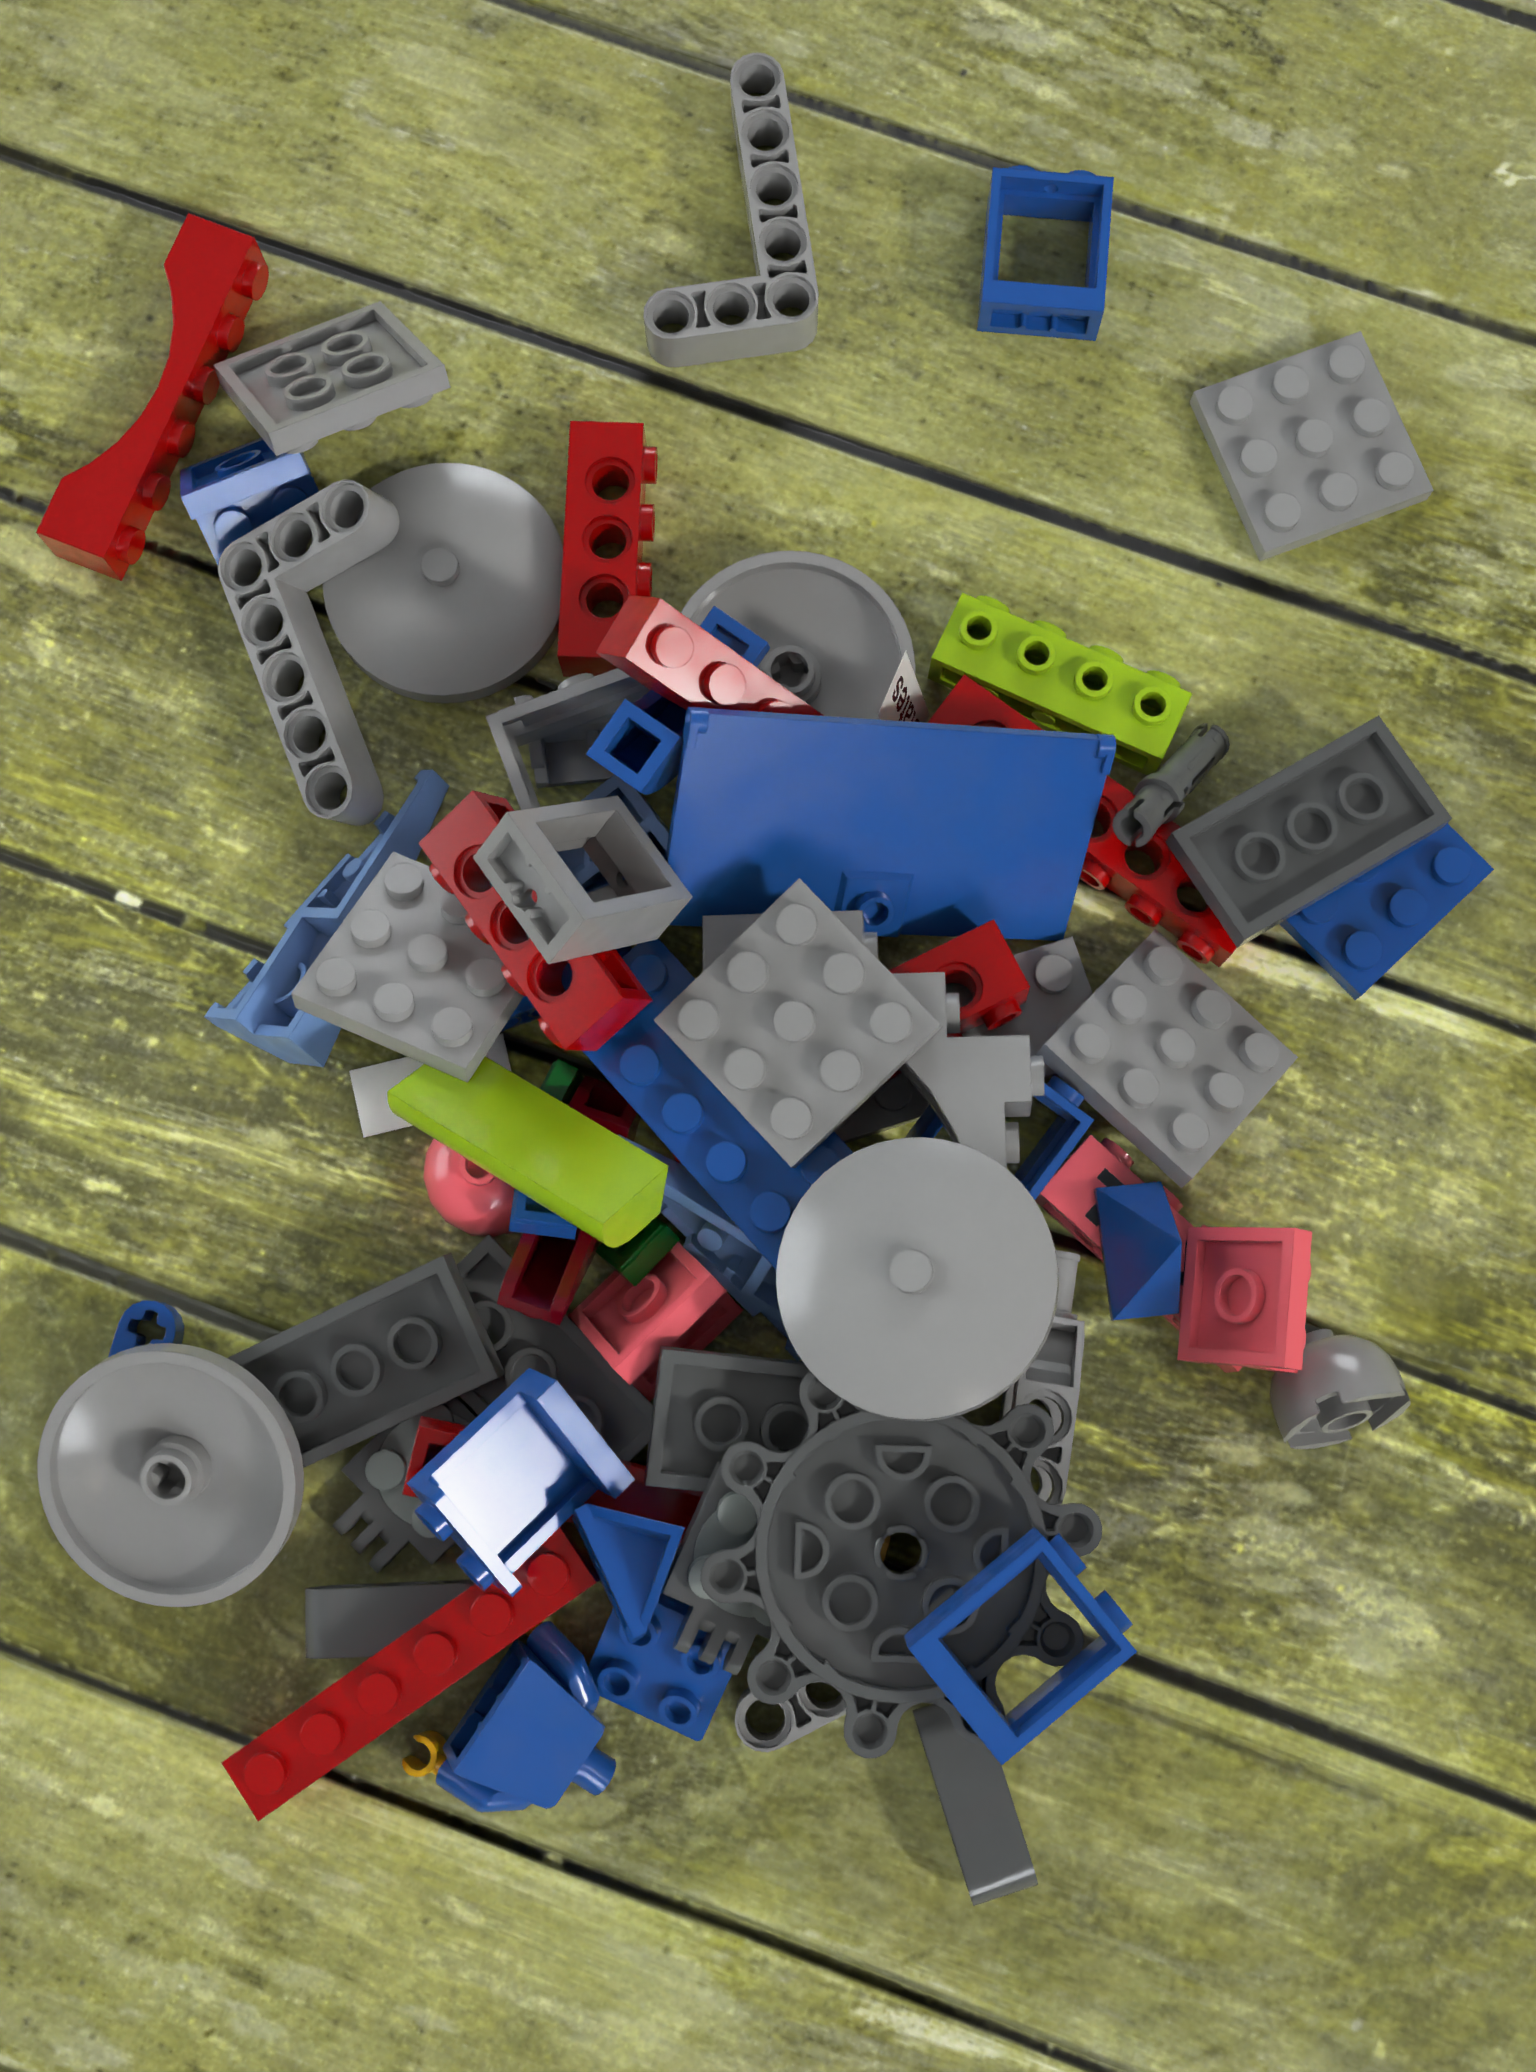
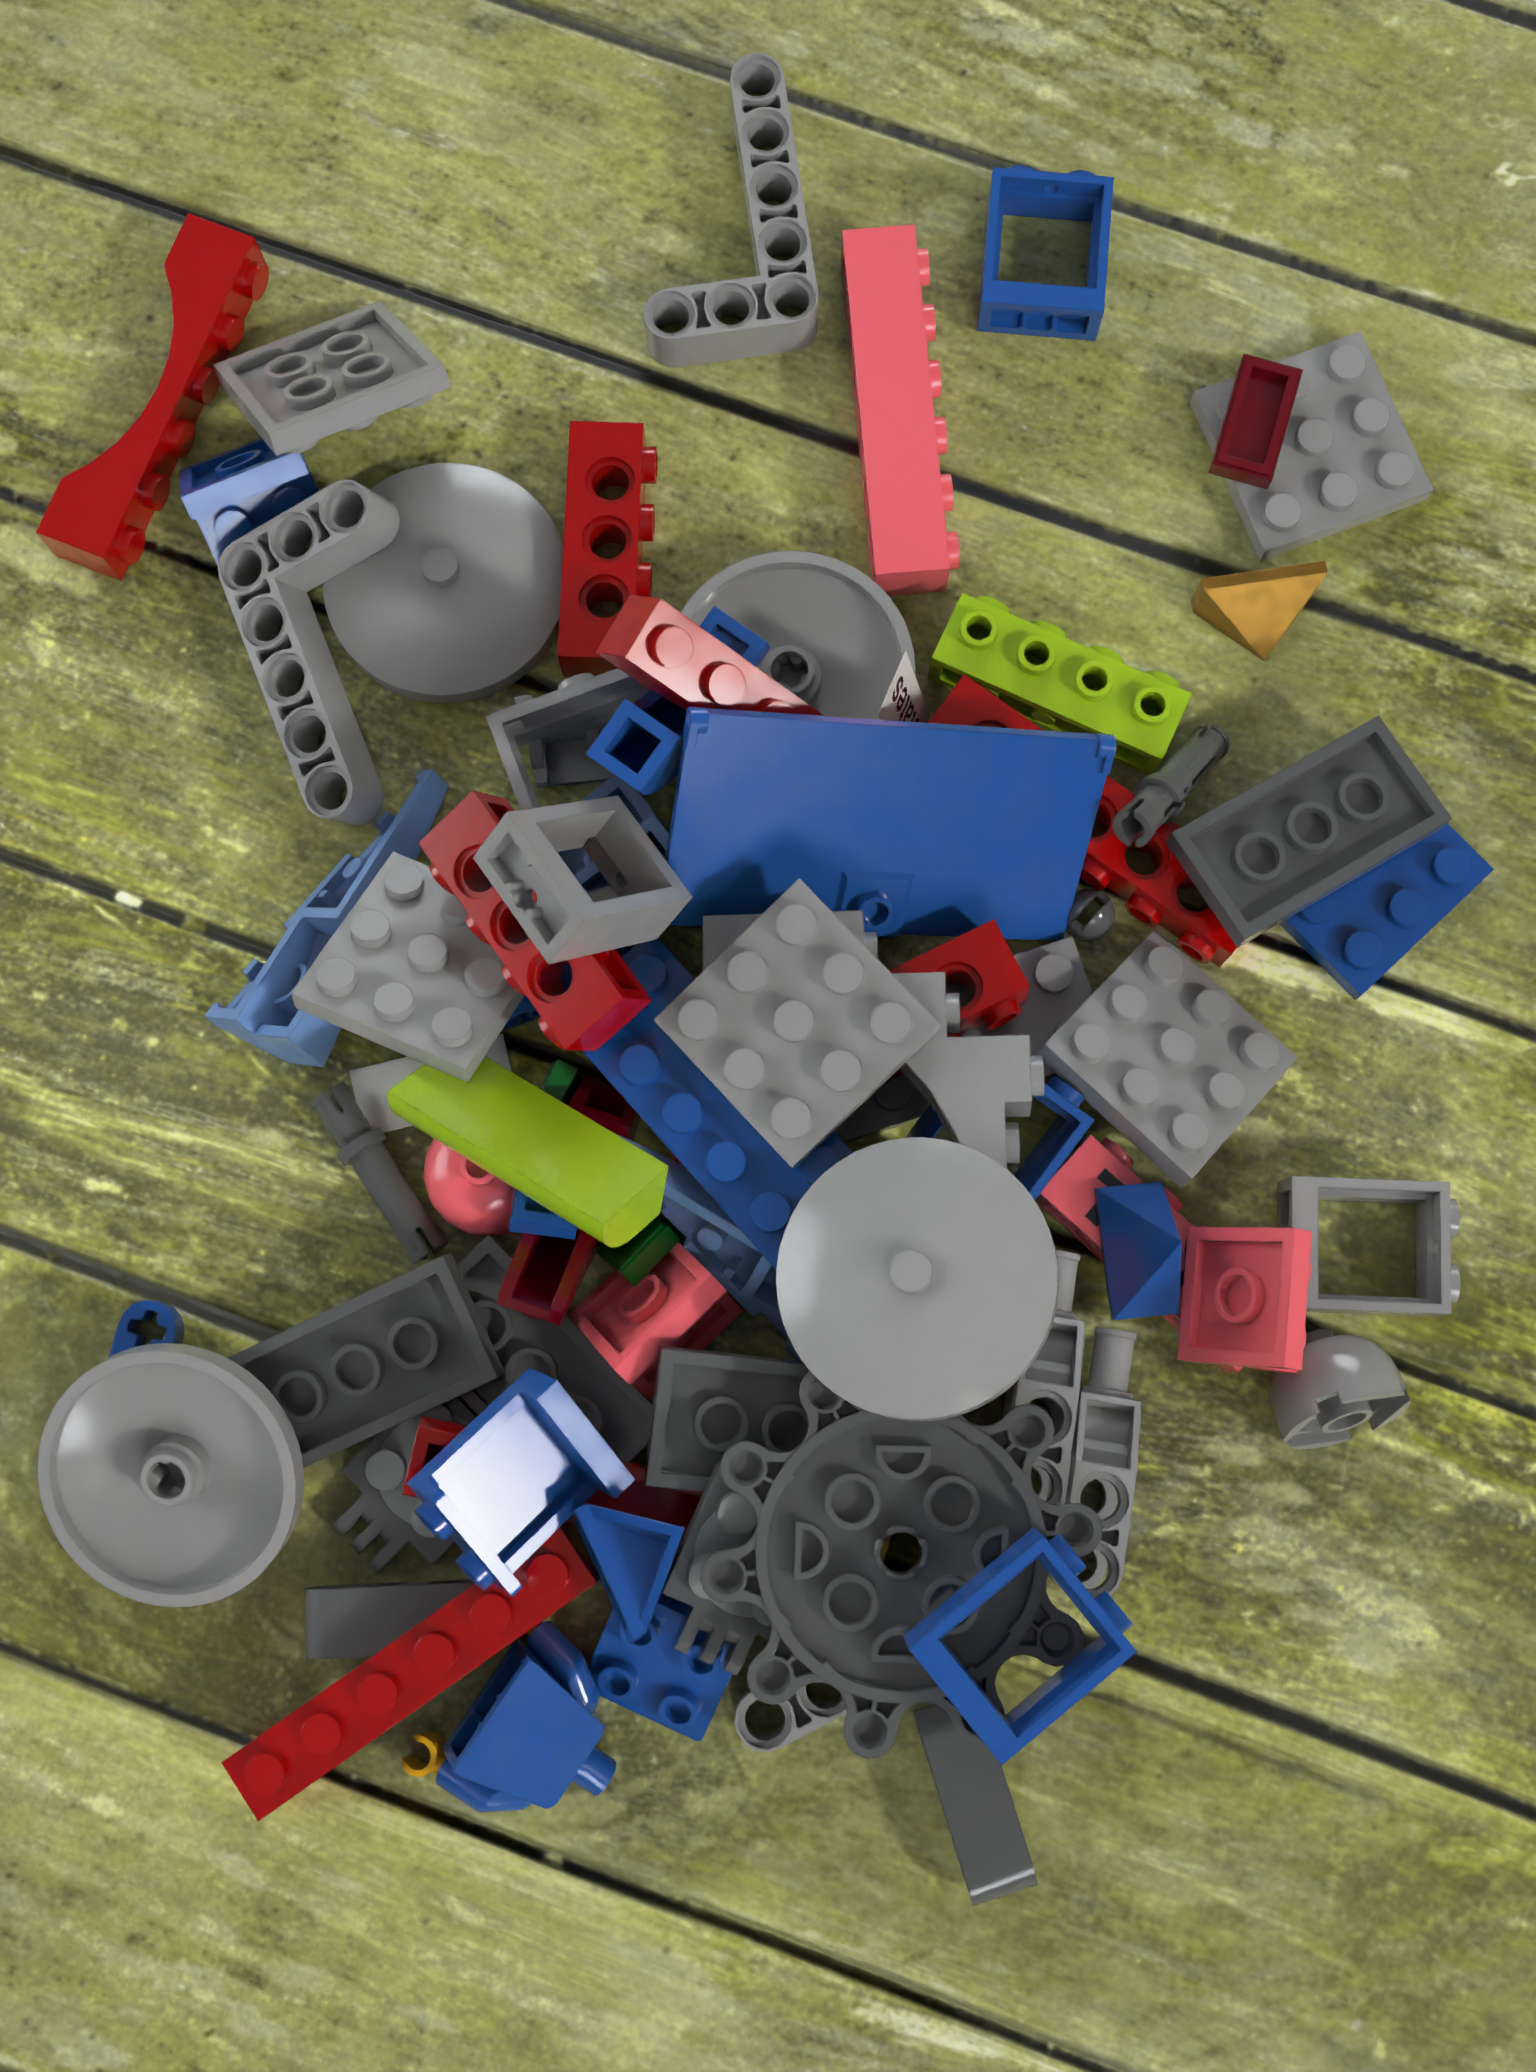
(365, 1152): none -> dark grey pin
(896, 410): none -> coral brick
(1099, 923): none -> dark grey hinge
(1107, 1451): none -> light grey piece
(1255, 421): none -> dark red tile
(1257, 604): none -> pearl gold slope
(1435, 1224): none -> light grey window

